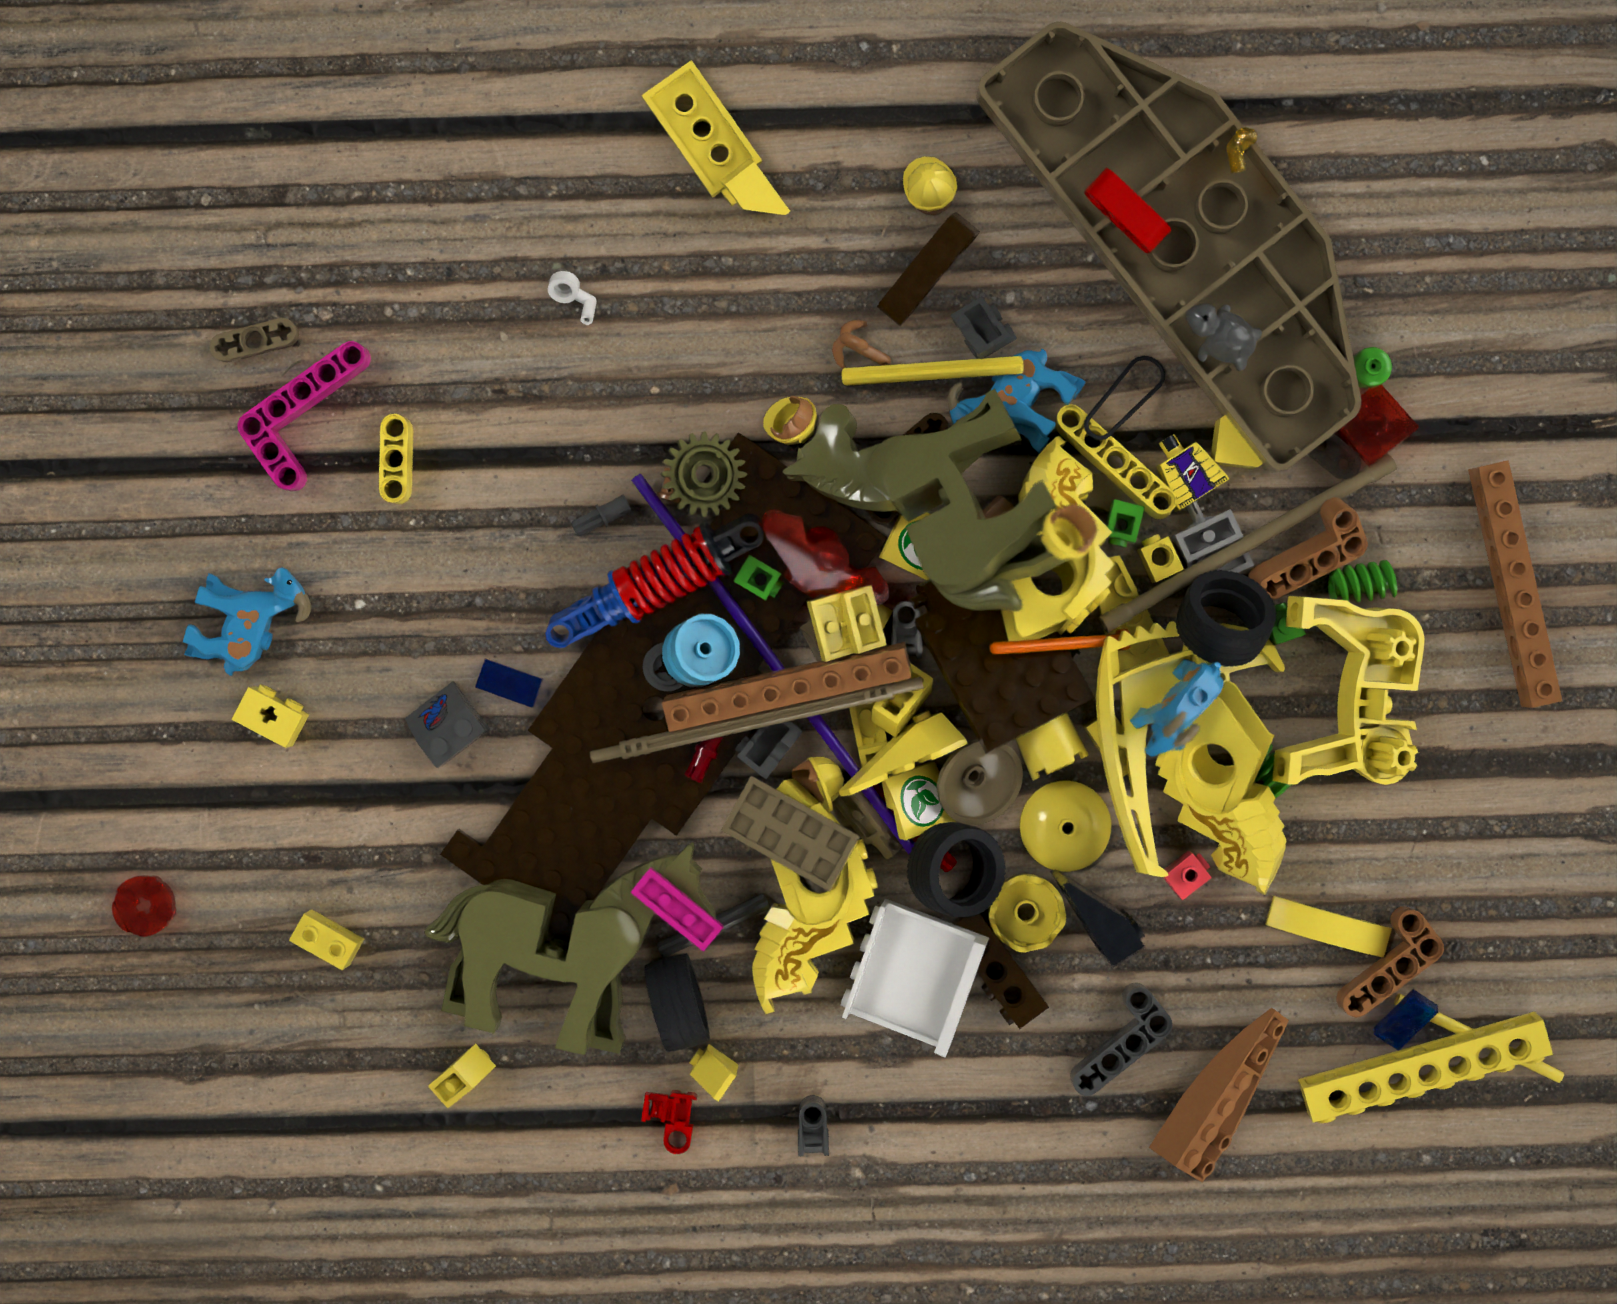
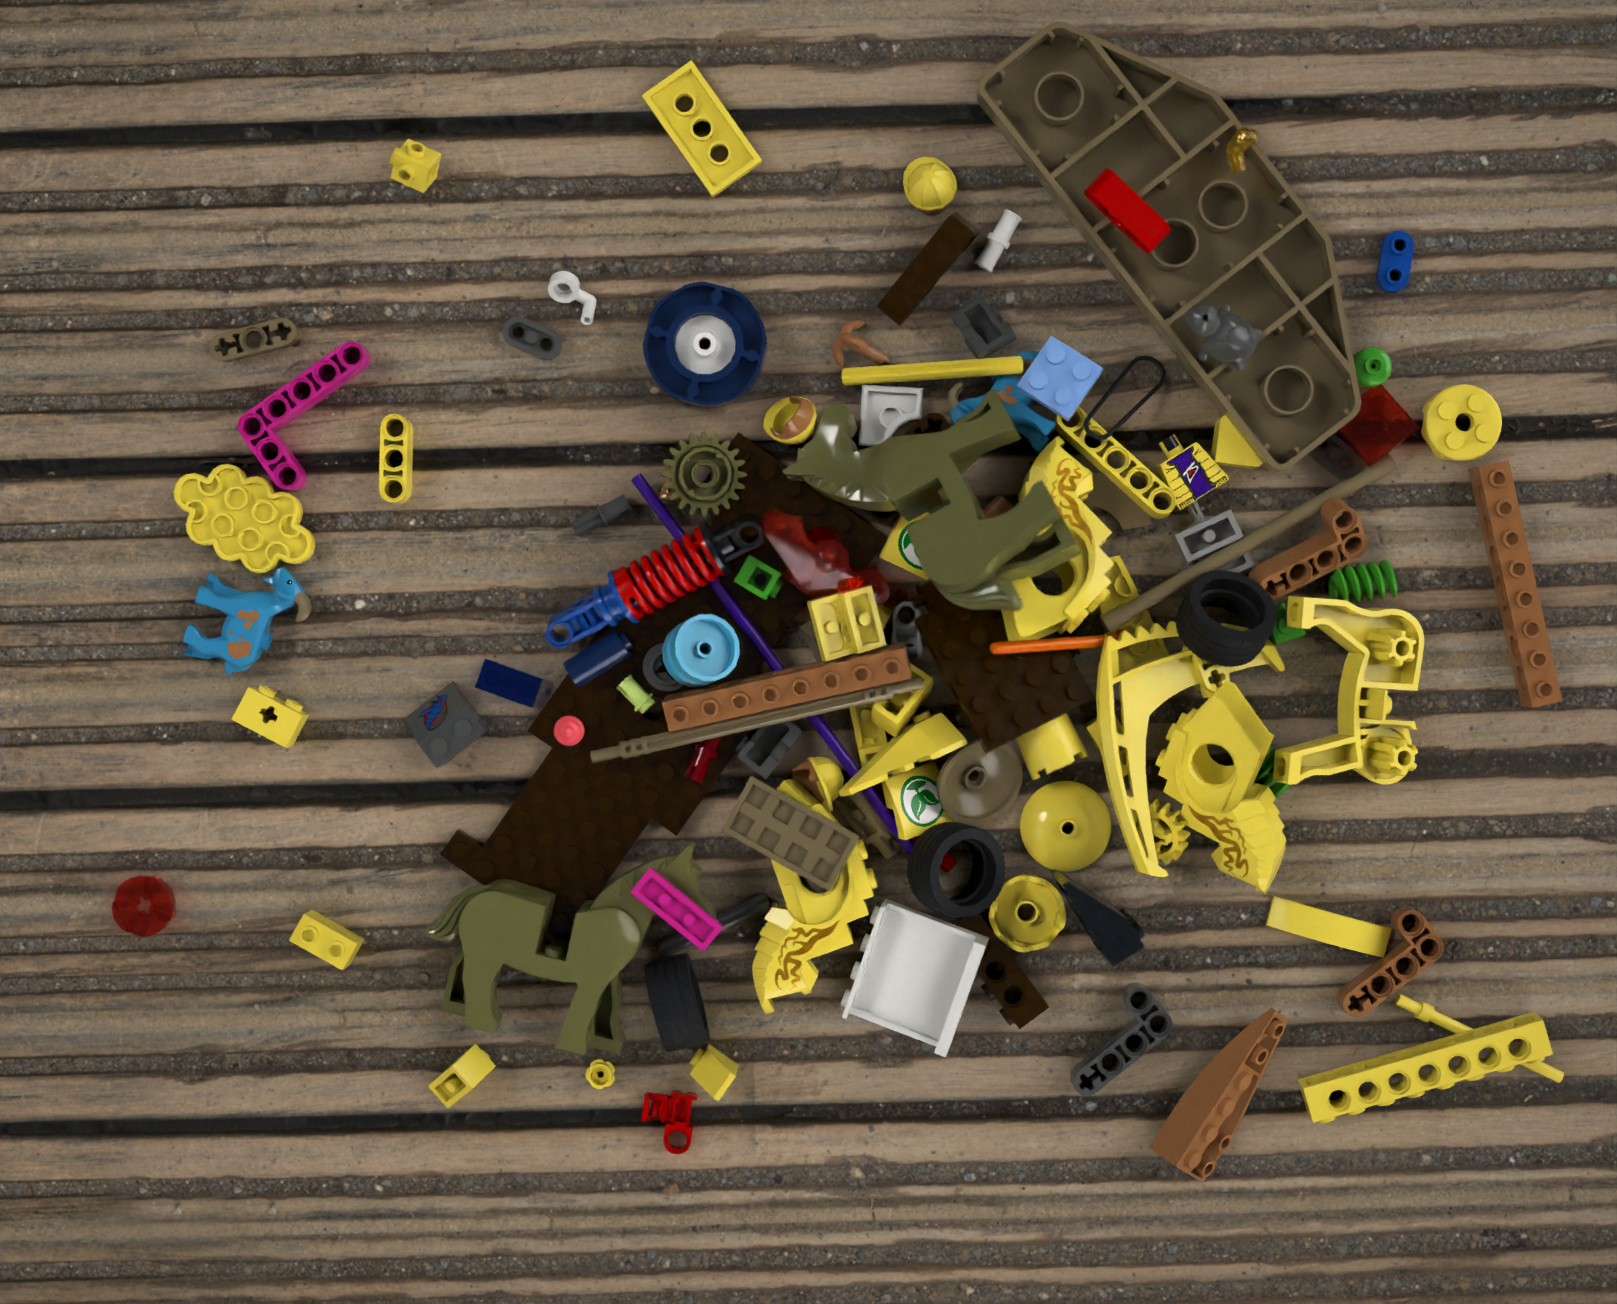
(244, 518): none -> light yellow plate
(415, 165): none -> light yellow brick
(532, 339): none -> dark grey plate
(569, 730): none -> coral plate
(592, 1074): none -> light yellow plate
(598, 658): none -> dark blue brick
(636, 694): none -> yellowish green pin
(700, 315): none -> dark blue piece
(752, 190): light yellow slope -> none
(813, 1132): dark grey piece -> none
(886, 410): none -> white tile
(998, 240): none -> white pin
(1059, 378): none -> light blue plate
(1069, 532): piece -> none
(1131, 515): bright green brick -> none
(1165, 829): none -> light yellow gear
(1172, 564): light yellow brick -> none
(1180, 707): dark azure animal -> none
(1187, 874): coral brick -> none
(1394, 260): none -> blue plate
(1406, 1019): clear blue plate -> none
(1441, 430): none -> light yellow plate

